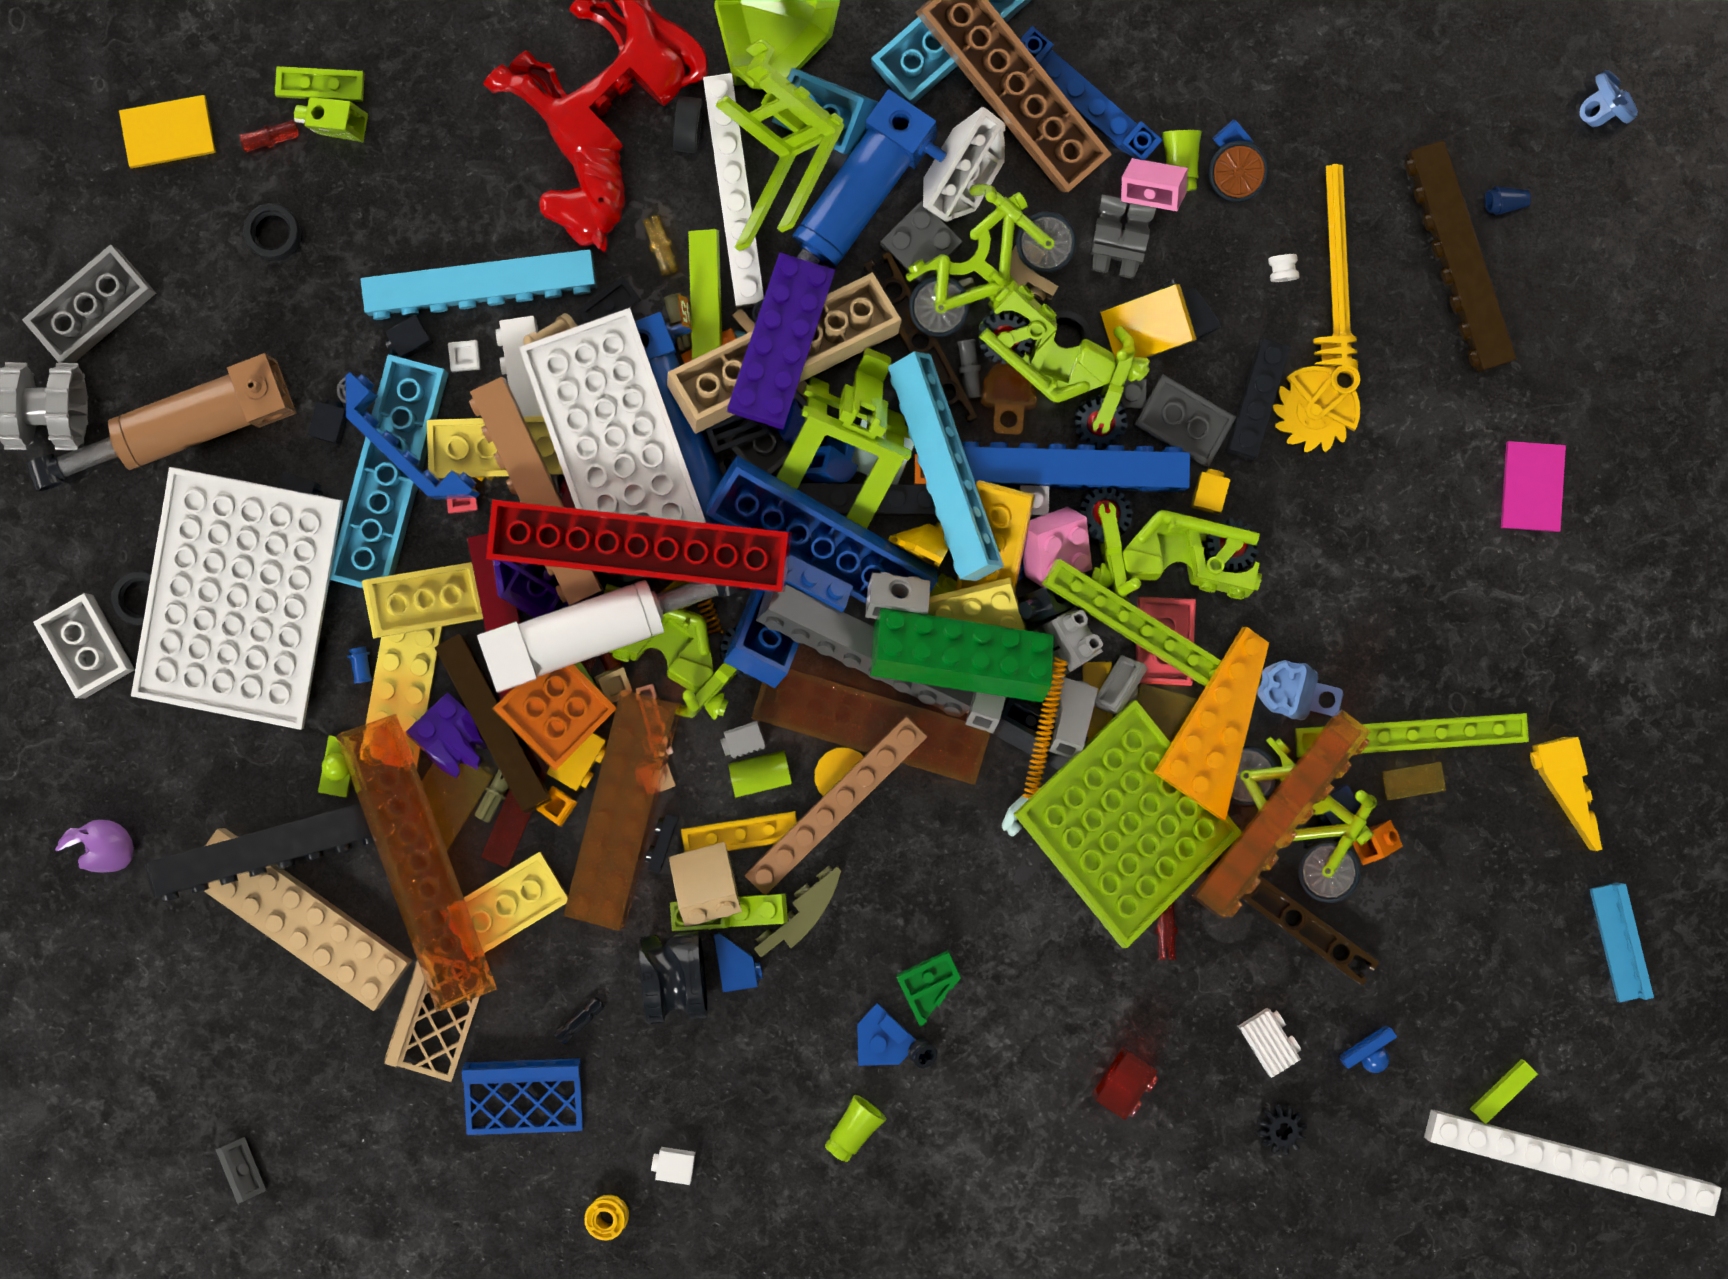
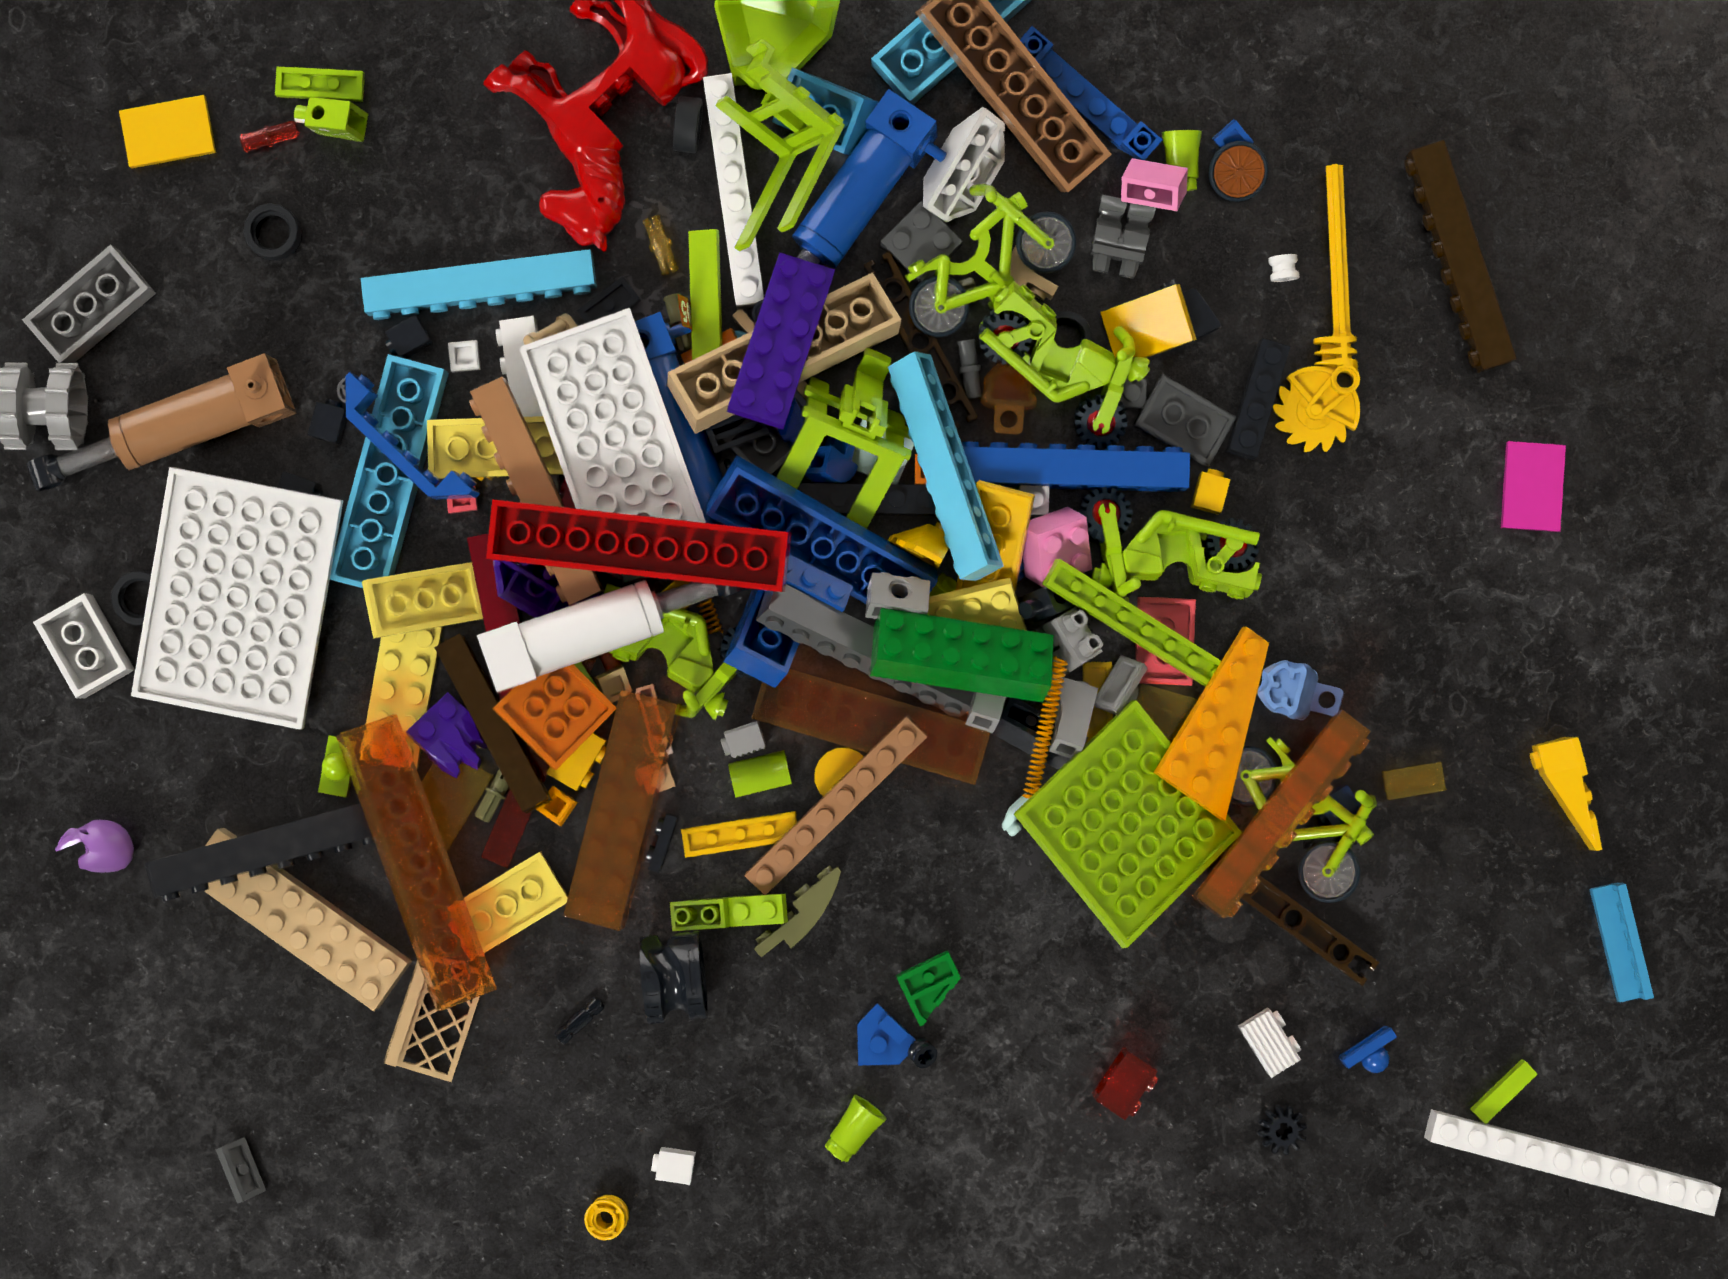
(360, 664): blue pin -> none
(515, 1073): blue fence -> none
(704, 884): tan brick -> none
(736, 965): blue slope -> none
(1166, 934): clear red pin -> none
(1383, 843): orange brick -> none
(1433, 733): lime tile -> none
(1503, 199): dark blue cone -> none
(1611, 101): medium blue tile -> none

